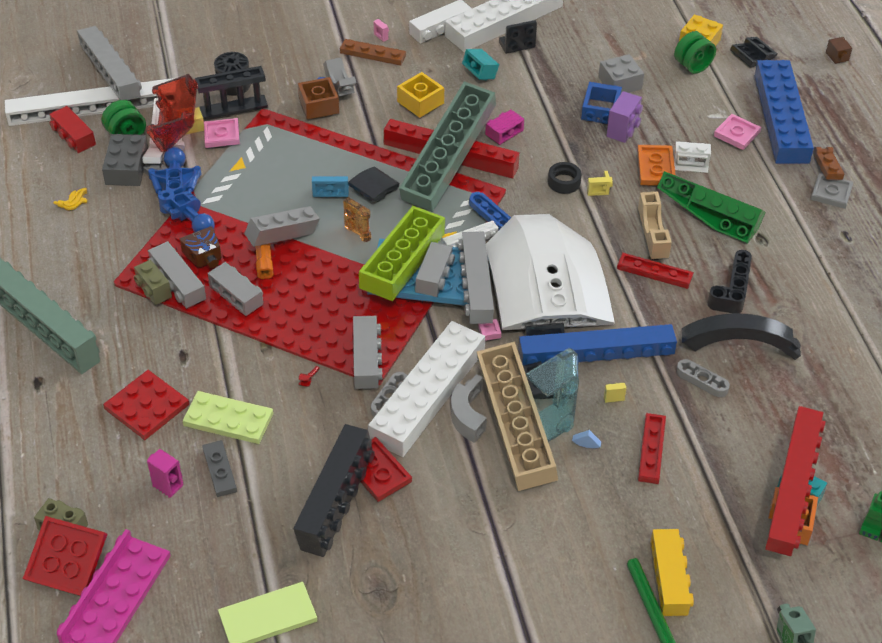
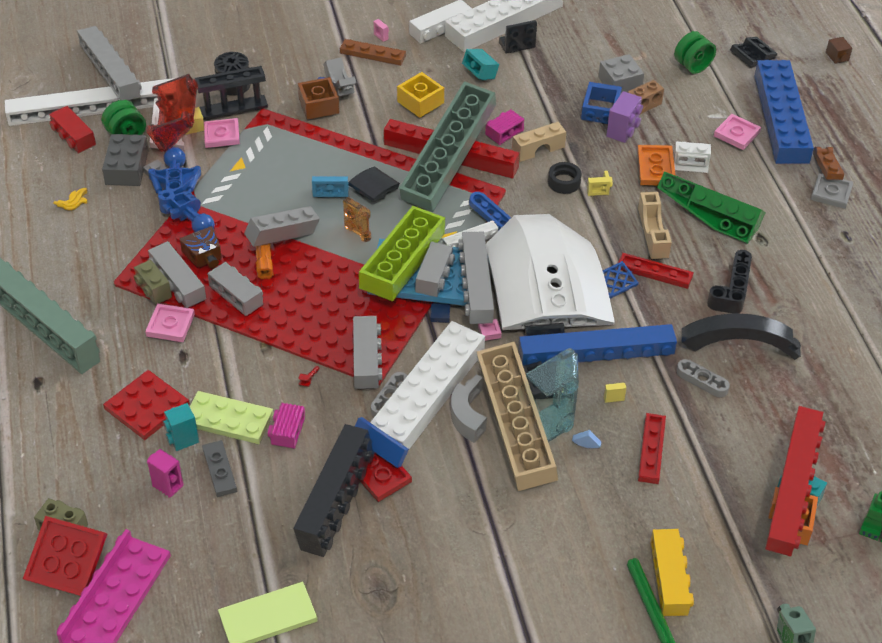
(153, 156): white tile -> none
(170, 322): none -> bright pink plate
(180, 427): none -> teal brick
(287, 425): none -> dark pink brick
(384, 444): none -> blue tile
(440, 313): none -> dark blue tile
(551, 135): none -> tan arch
(620, 289): none -> blue window
(651, 95): none -> medium nougat brick
(708, 28): yellow brick -> none

